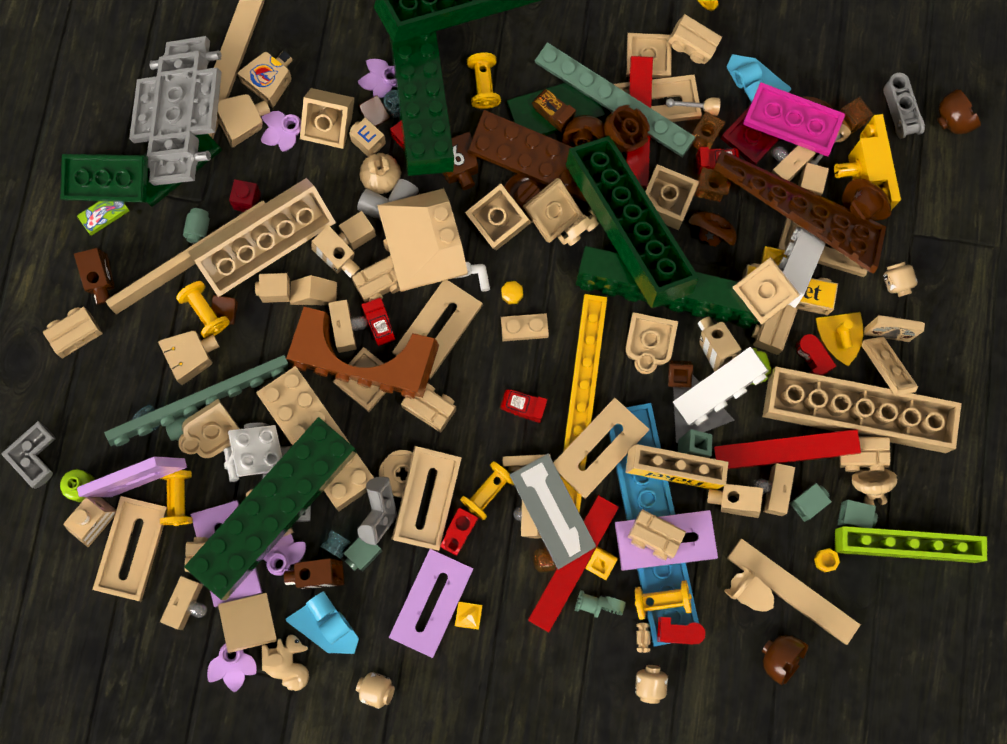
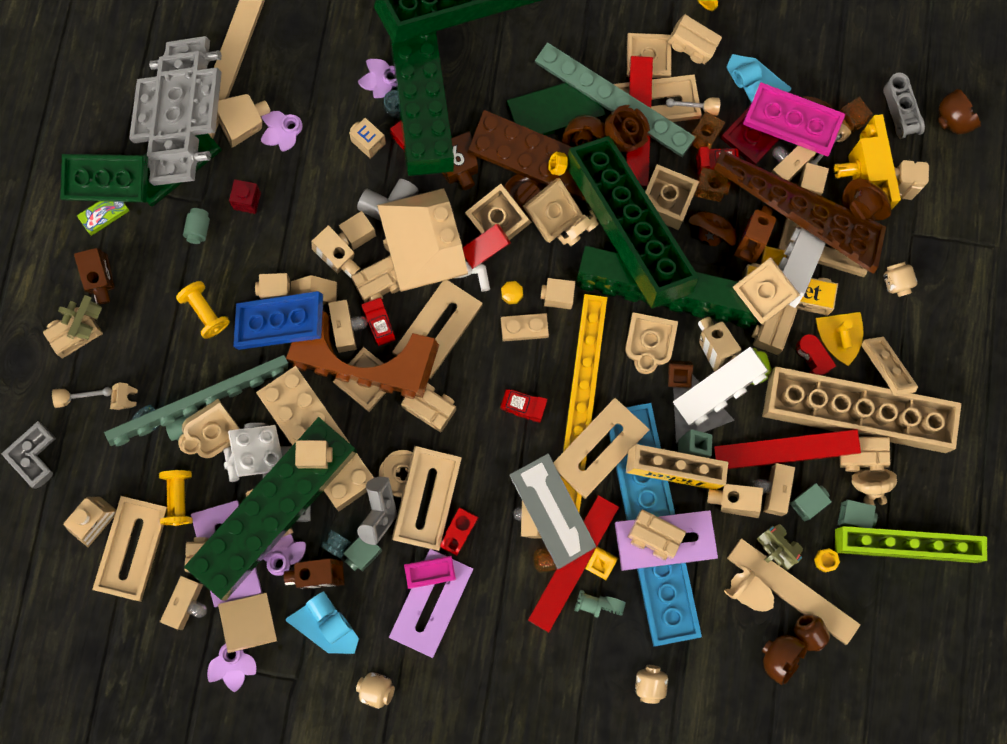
(62, 397): none -> hinge
(71, 481): lime head -> none
(86, 308): none -> olive hips
(119, 396): none -> tan tile
(132, 477): lavender piece -> none
(162, 273): tan tile -> none
(188, 354): tan torso -> none
(225, 307): reddish brown slope -> none
(262, 237): tan brick -> none
(267, 76): tan torso -> none
(278, 320): none -> blue plate
(279, 663): tan animal -> none
(313, 454): none -> tan brick
(326, 117): tan slope -> none
(374, 111): slope -> none
(380, 180): tan hair -> none
(429, 572): none -> dark pink tile
(468, 615): yellow tile -> none
(485, 97): yellow hose -> none
(485, 246): none -> tile
(487, 491): yellow hose -> none
(515, 463): tan plate -> none
(553, 110): reddish brown leg -> none
(558, 163): none -> yellow tile
(558, 293): none -> tan brick
(643, 637): tan piece -> none
(663, 599): yellow hose -> none
(680, 634): red leg -> none
(757, 230): none -> dark orange torso
(778, 547): none -> olive hips
(812, 631): none -> reddish brown head
(894, 328): tan tile -> none
(911, 178): none -> tan brick

